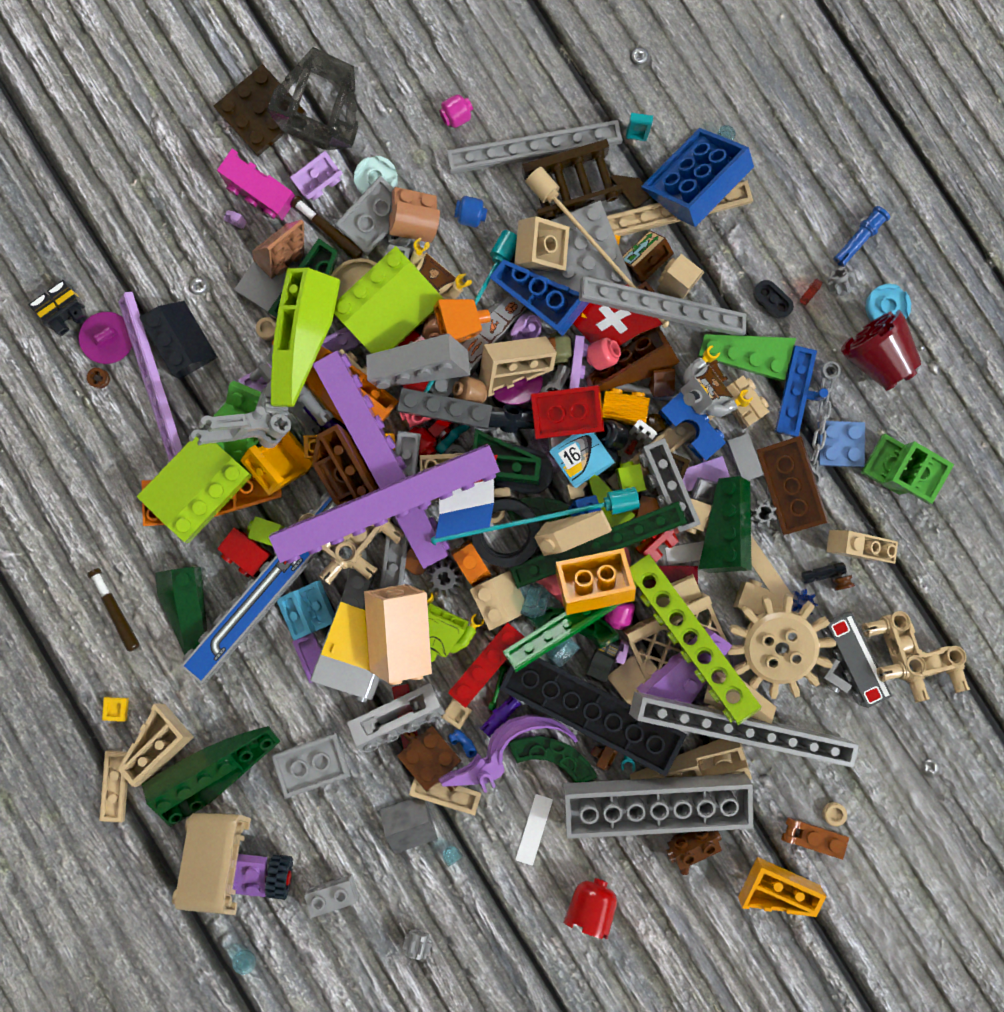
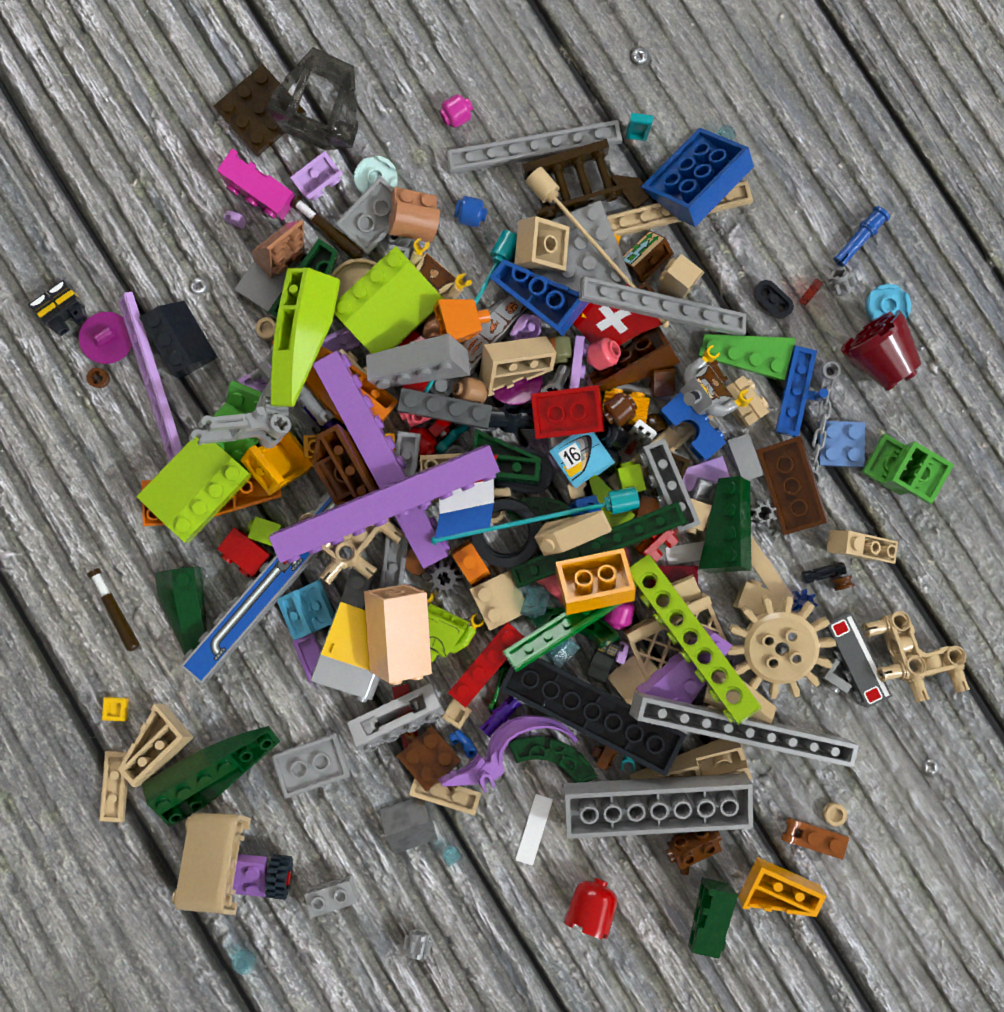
(619, 409): none -> reddish brown head
(712, 918): none -> dark green wedge

